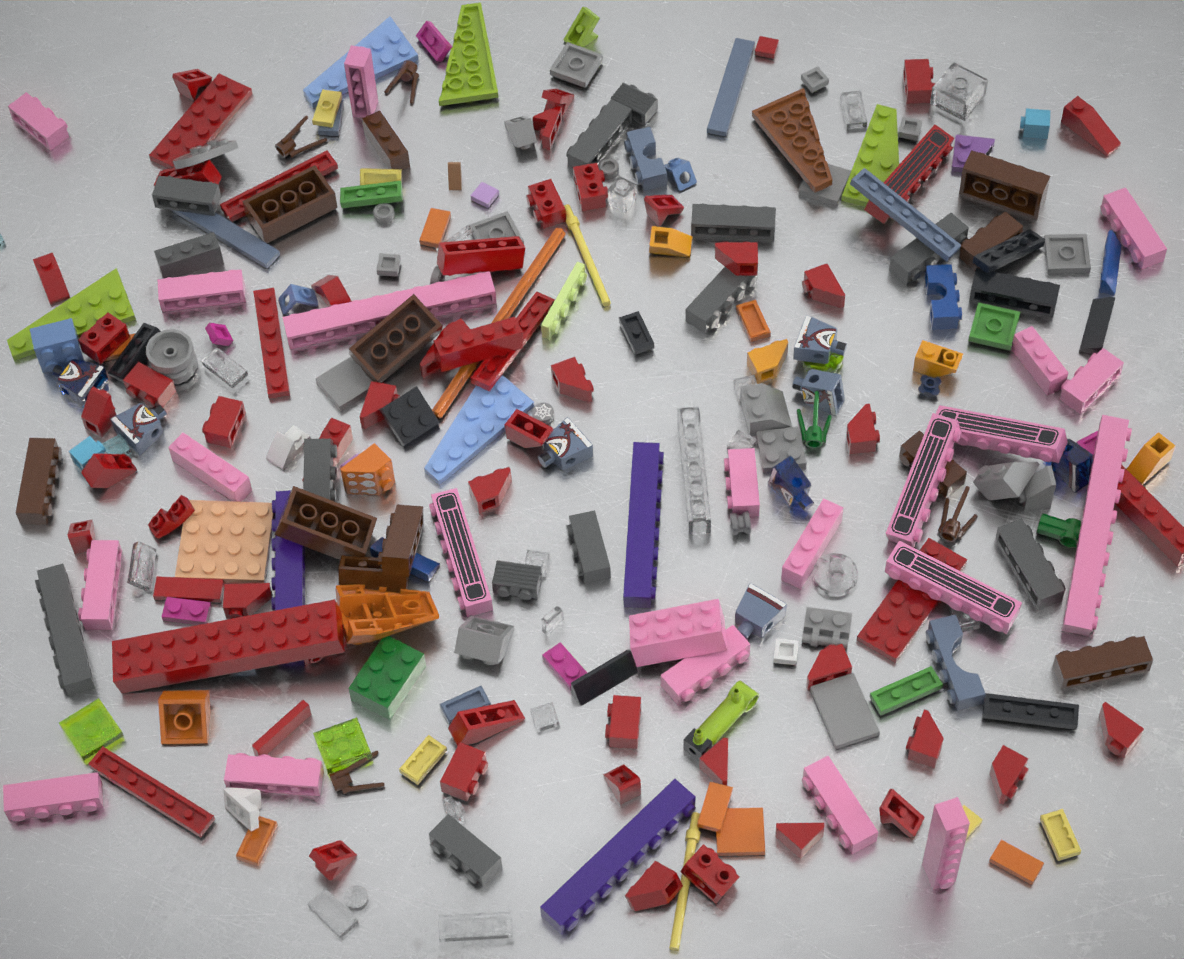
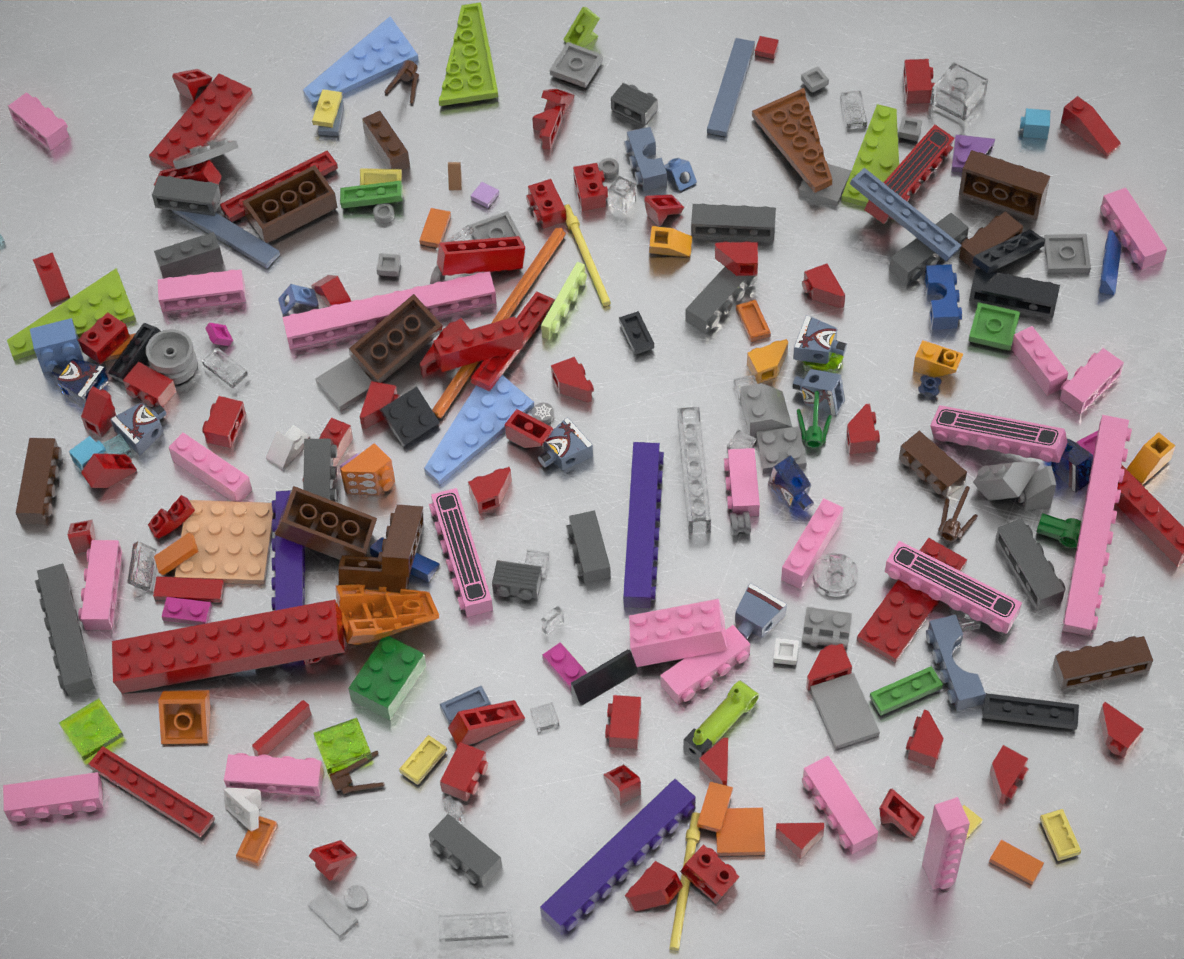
(176, 553): none -> orange tile
(245, 598): red slope -> none
(271, 343): red plate -> none
(286, 145): reddish brown plant -> none
(361, 81): bright pink brick -> none
(433, 41): dark pink plate -> none
(483, 640): light grey slope -> none
(521, 132): light grey slope -> none
(600, 134): dark grey brick -> none
(923, 480): brick -> none
(1097, 325): black slope -> none

